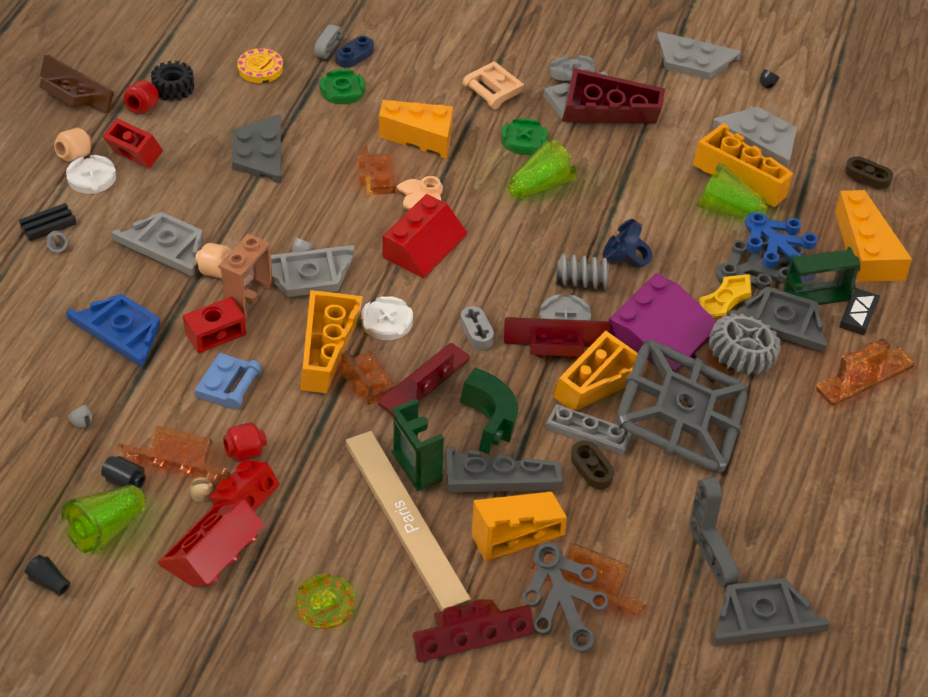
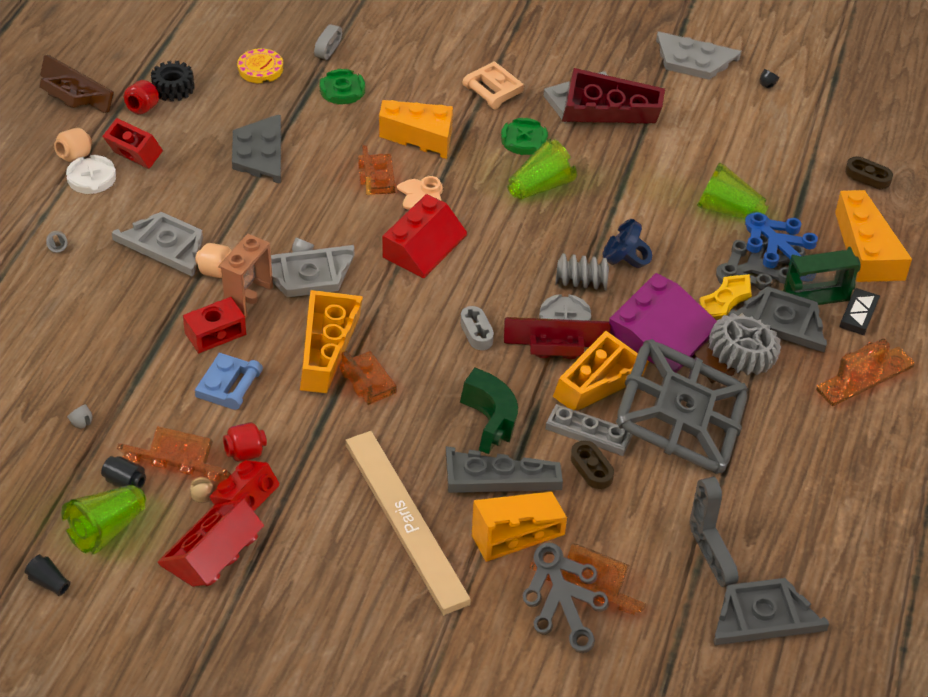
(47, 221): black tile -> none
(119, 325): blue wing -> none
(325, 601): clear neon green tile -> none
(354, 52): dark blue plate -> none
(387, 318): white tile -> none
(418, 459): dark green window -> none
(425, 378): dark red bracket -> none
(471, 628): dark red bracket -> none
(563, 67): light grey tile -> none
(761, 173): light orange wedge -> none
(762, 130): light grey wing -> none

